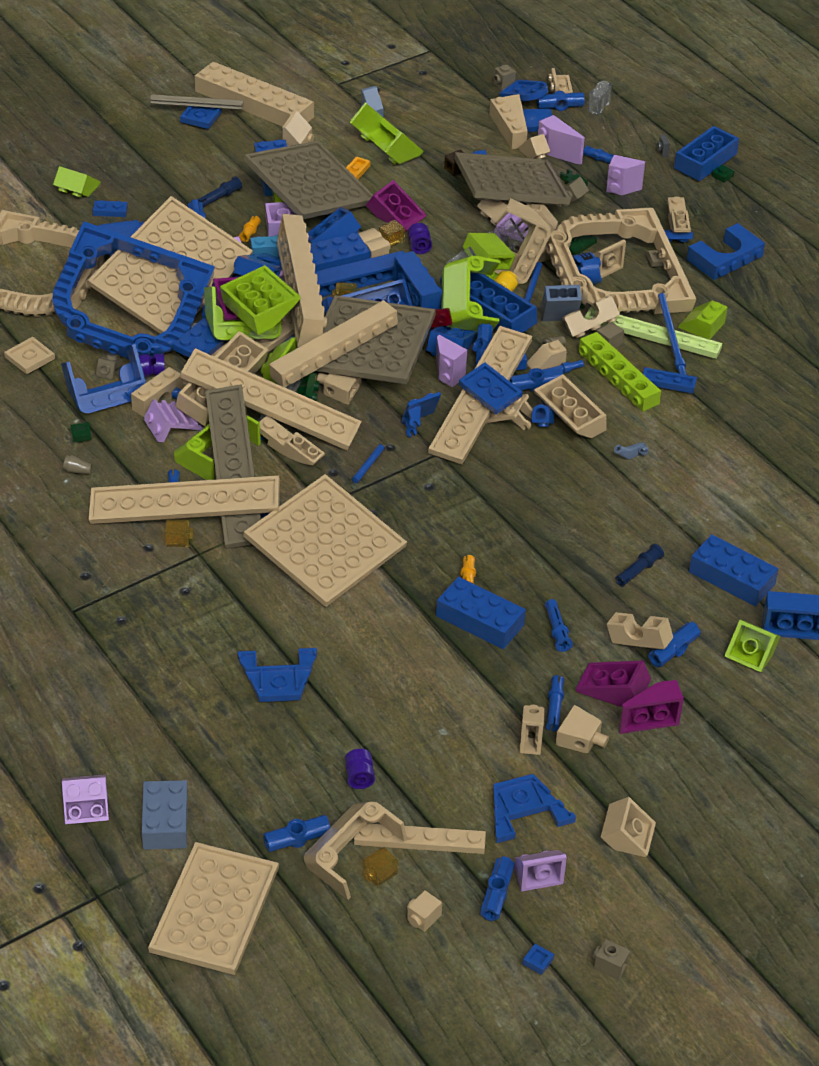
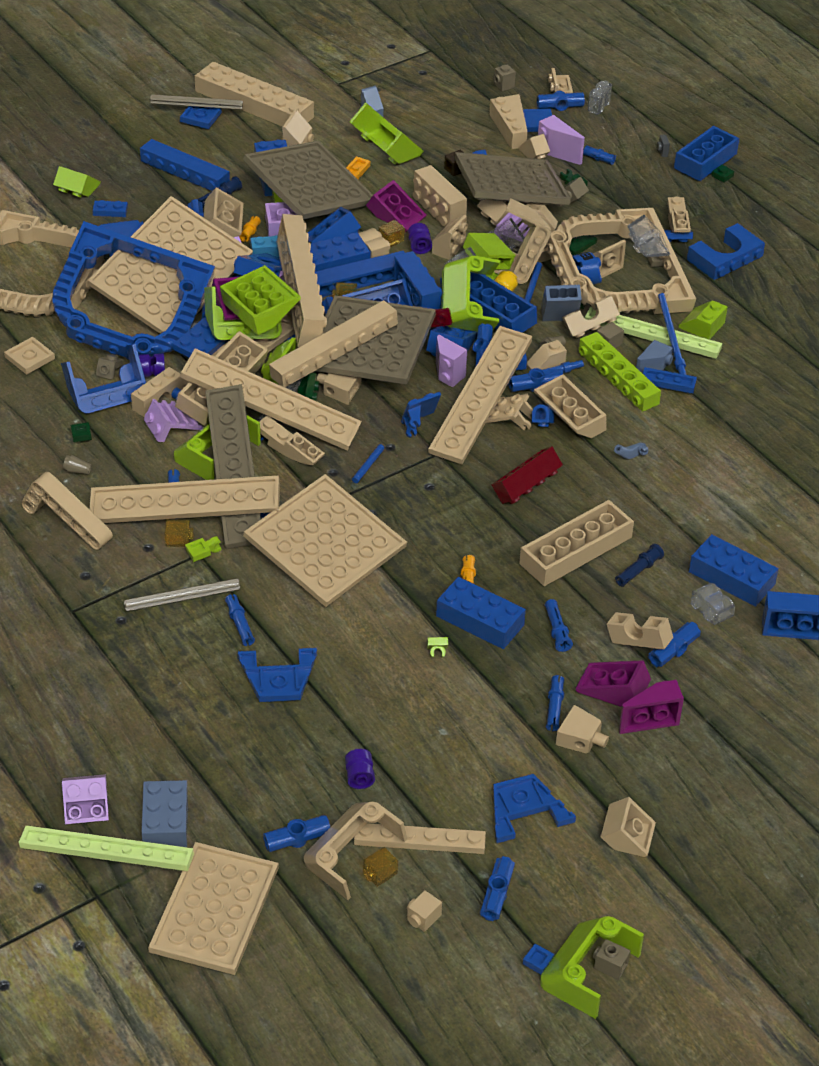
(66, 505): none -> tan beam
(106, 848): none -> yellowish green plate
(181, 594): none -> dark tan axle
(183, 165): none -> blue brick
(201, 549): none -> lime plate
(224, 212): none -> tan brick
(237, 614): none -> blue pin
(437, 643): none -> lime tile
(438, 195): none -> tan brick
(451, 238): none -> tan slope
(490, 388): blue plate -> none
(526, 89): blue plate -> none
(527, 475): none -> dark red brick
(532, 722): tan torso -> none
(540, 870): lavender slope -> none
(564, 974): none -> lime windscreen
(576, 542): none -> tan brick
(625, 175): lavender slope -> none
(647, 238): none -> clear slope
(655, 356): none -> sand blue slope
(712, 603): none -> clear brick
(752, 645): lime slope -> none

